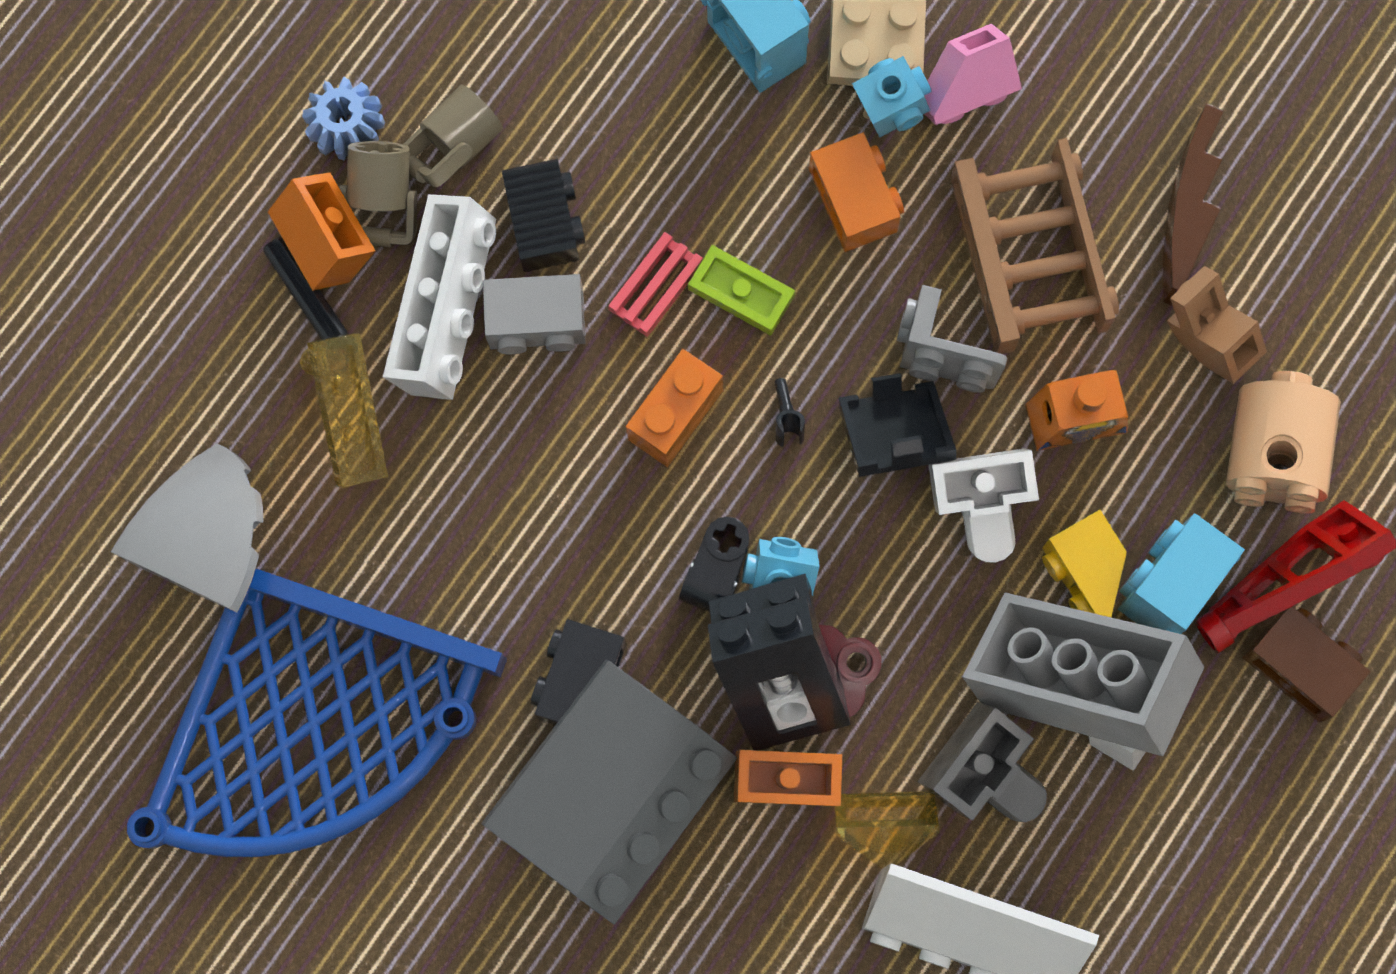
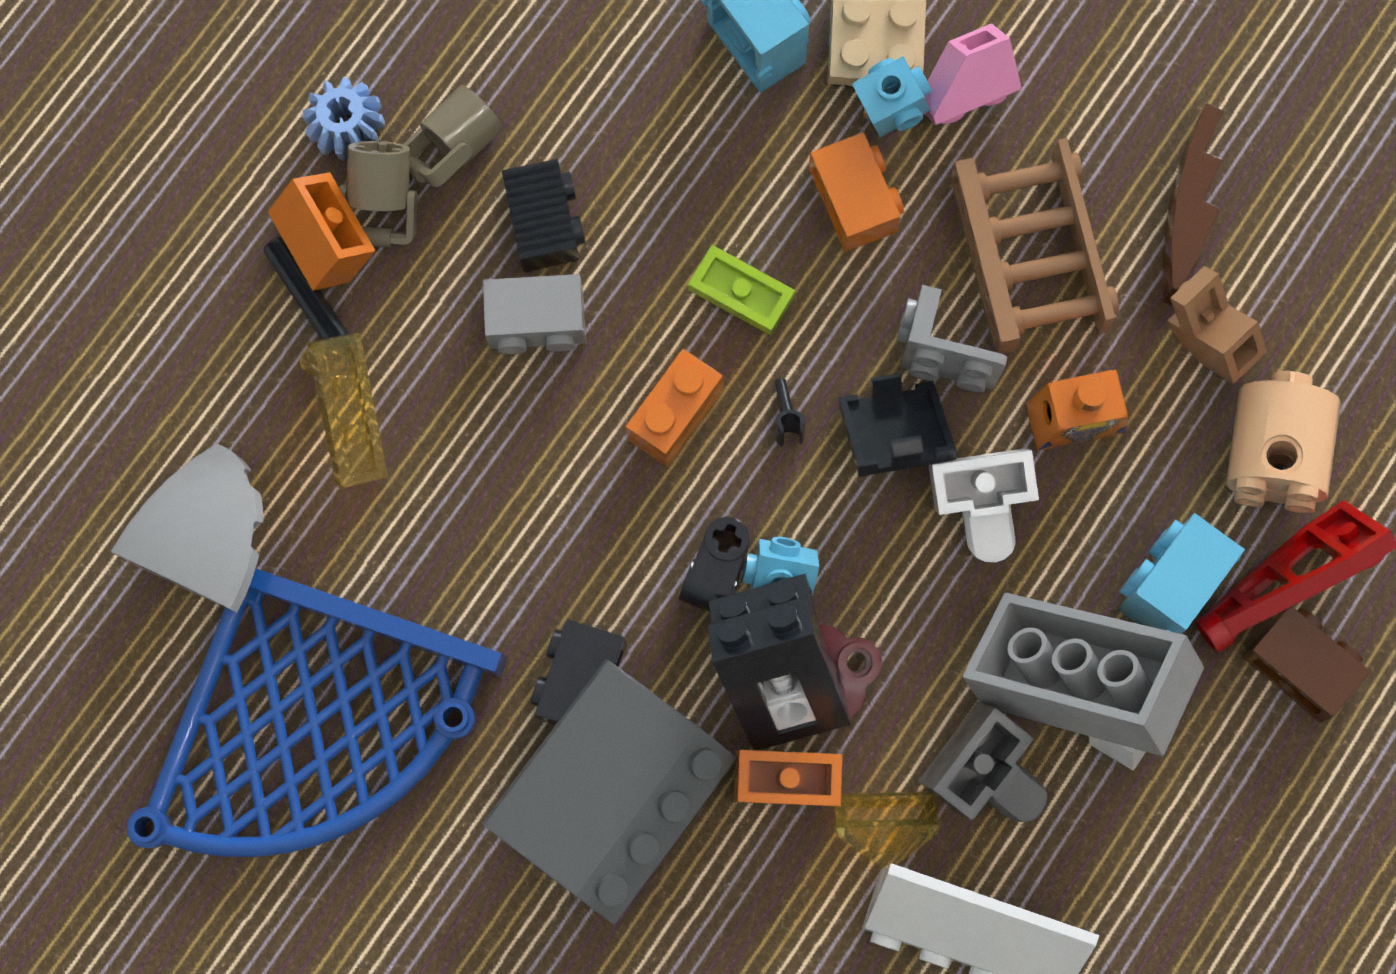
(440, 297): white brick -> none
(679, 253): coral tile -> none
(1088, 562): yellow slope -> none

